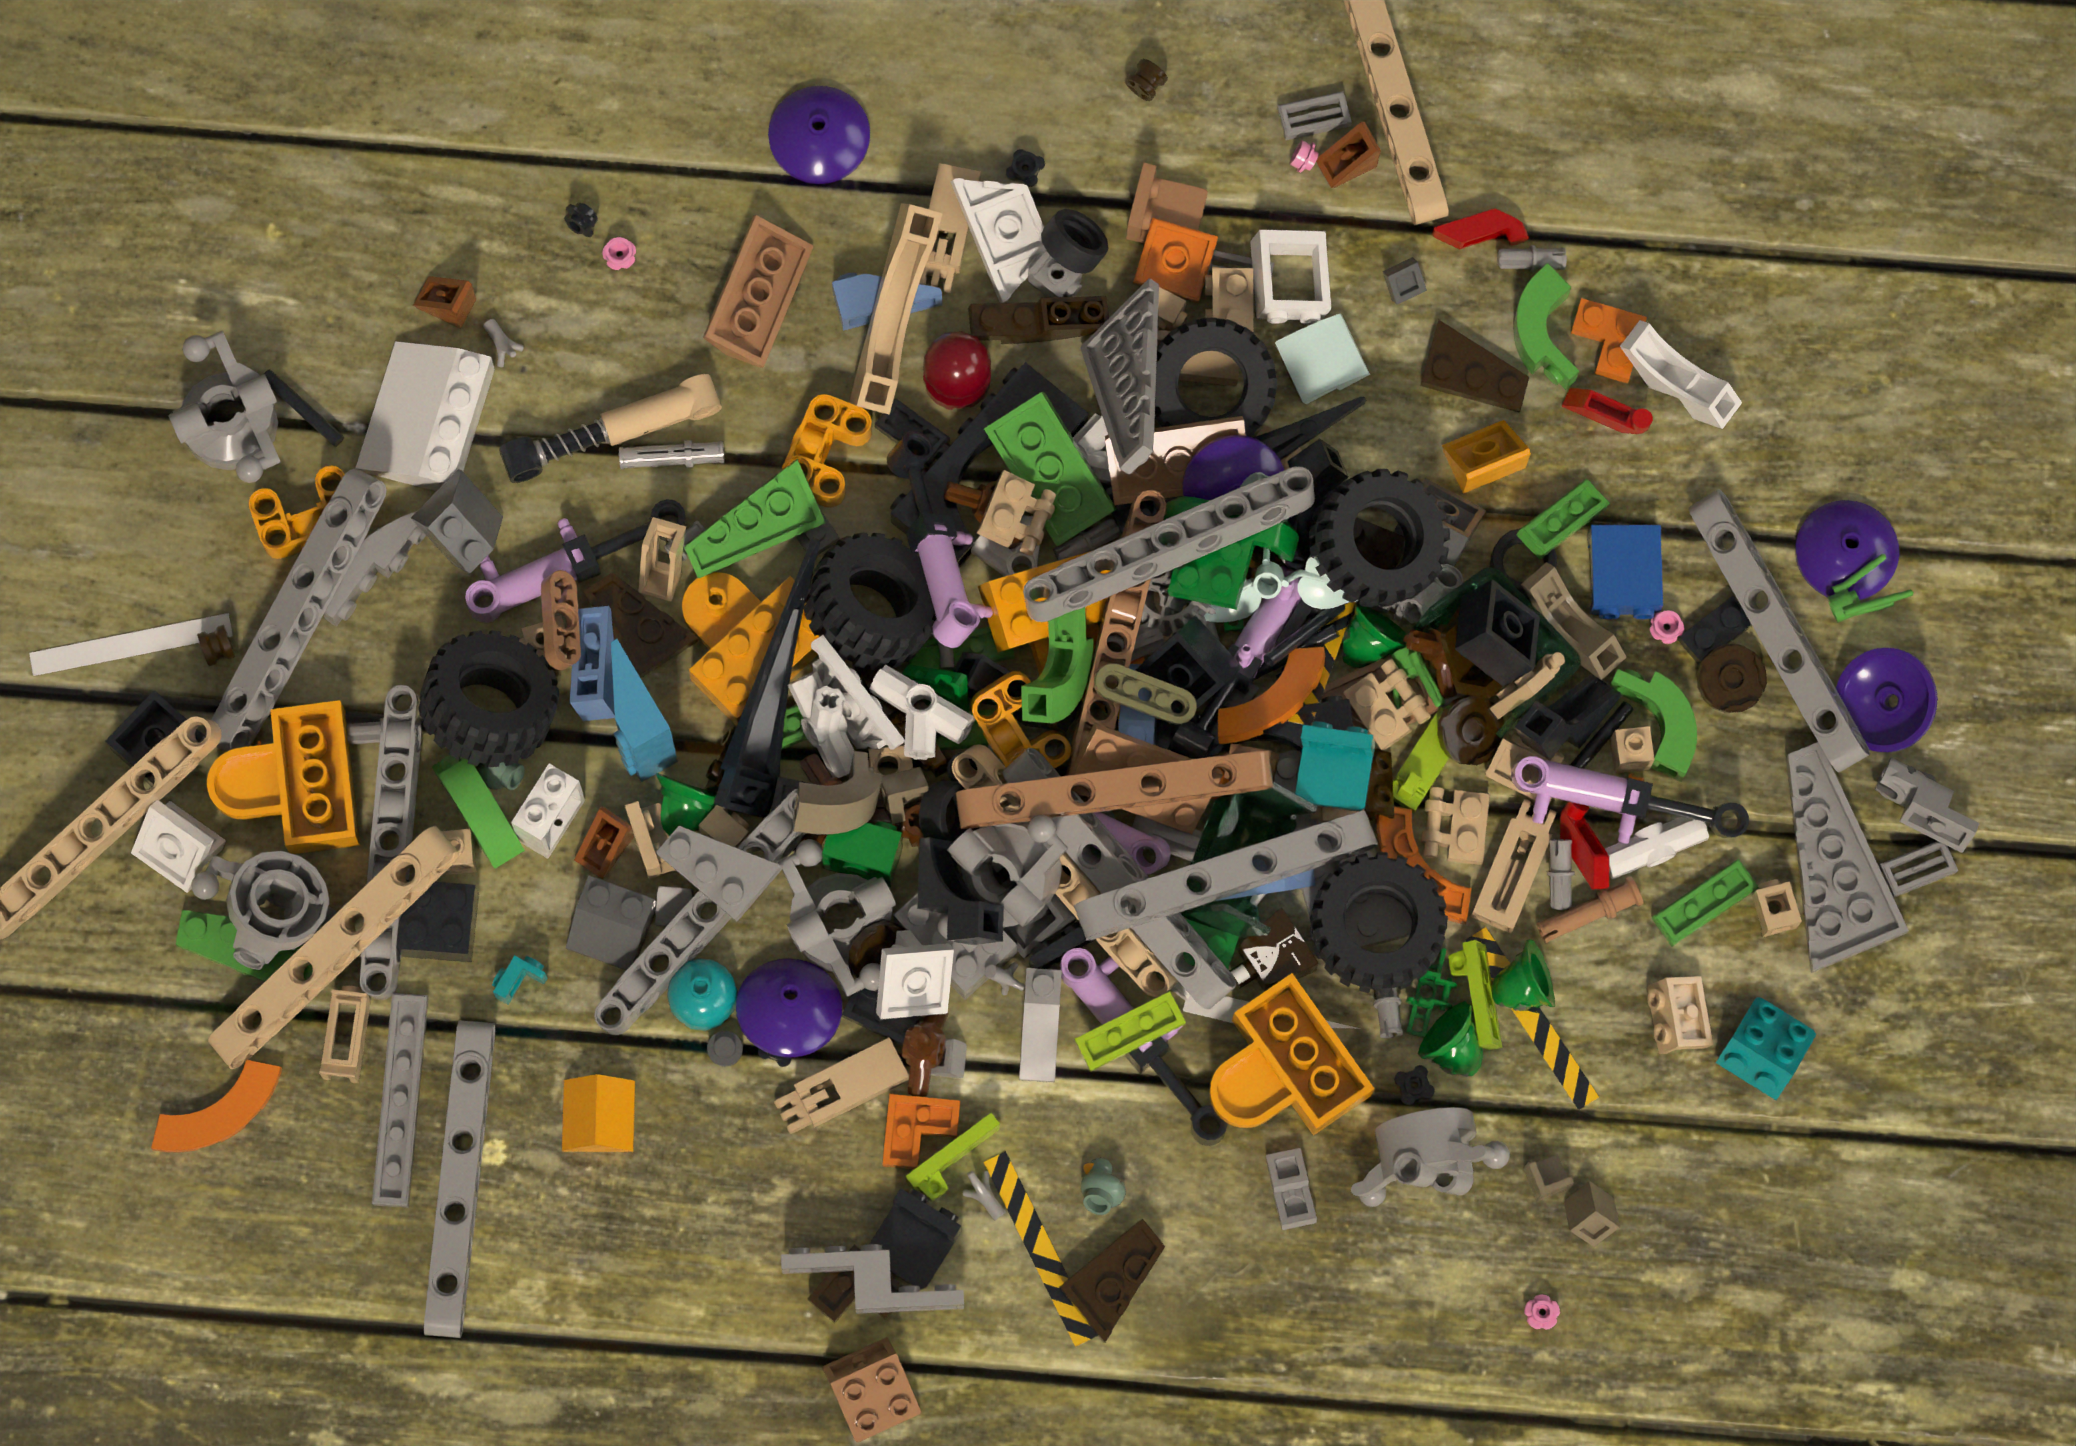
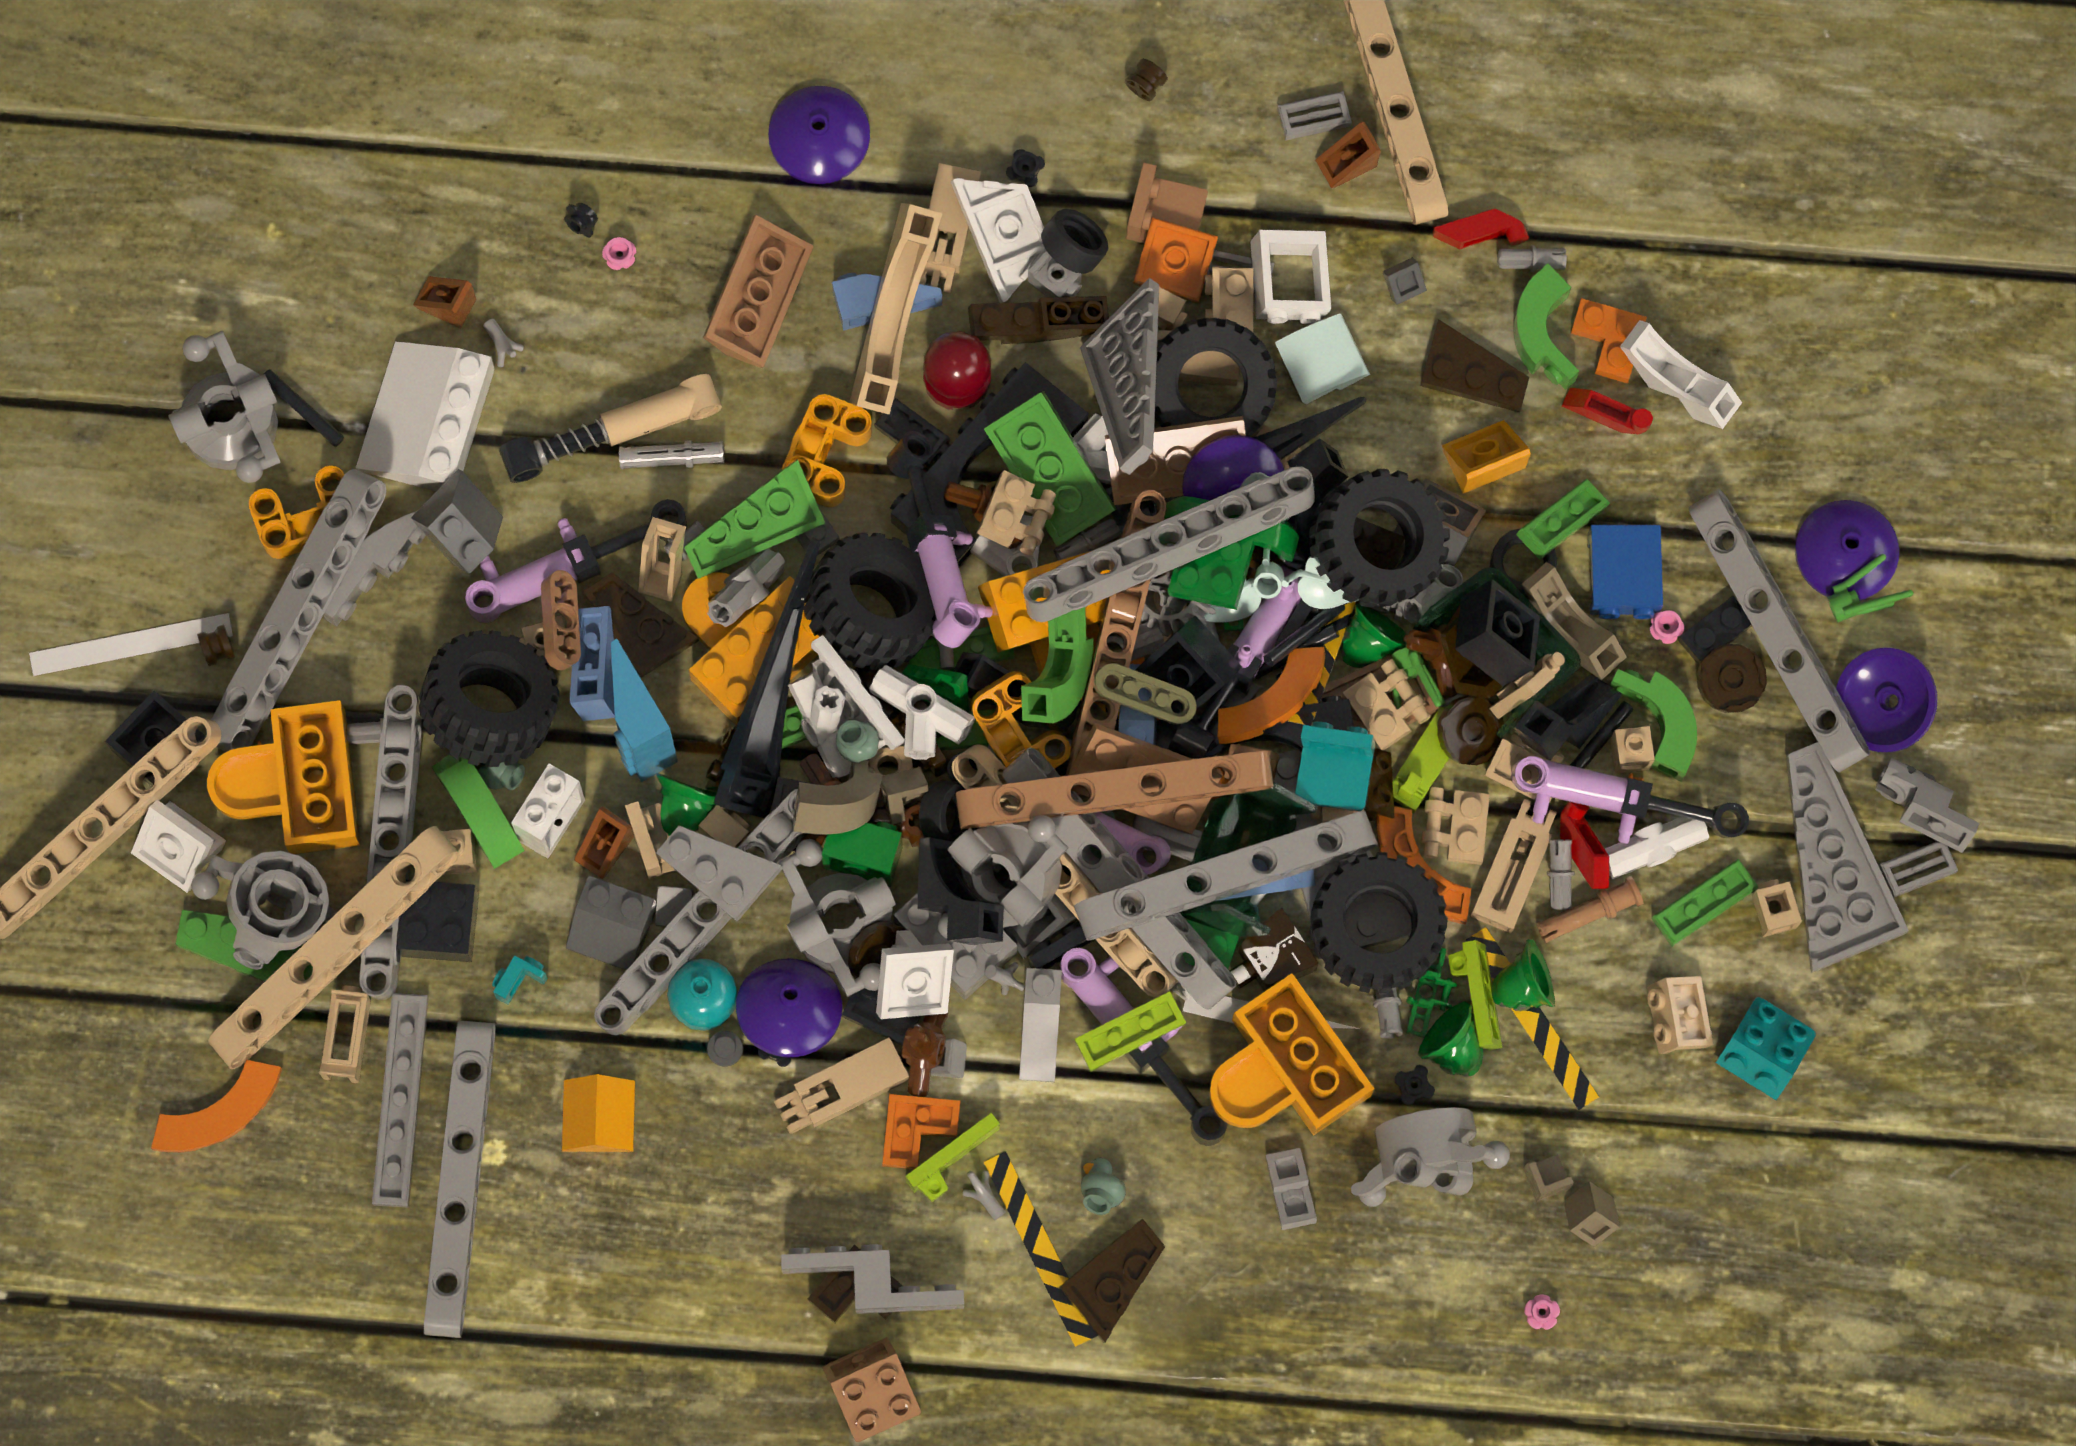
(746, 587): none -> light grey piece
(857, 741): none -> sand green animal
(917, 1237): black bracket -> none
(1304, 156): bright pink plate -> none

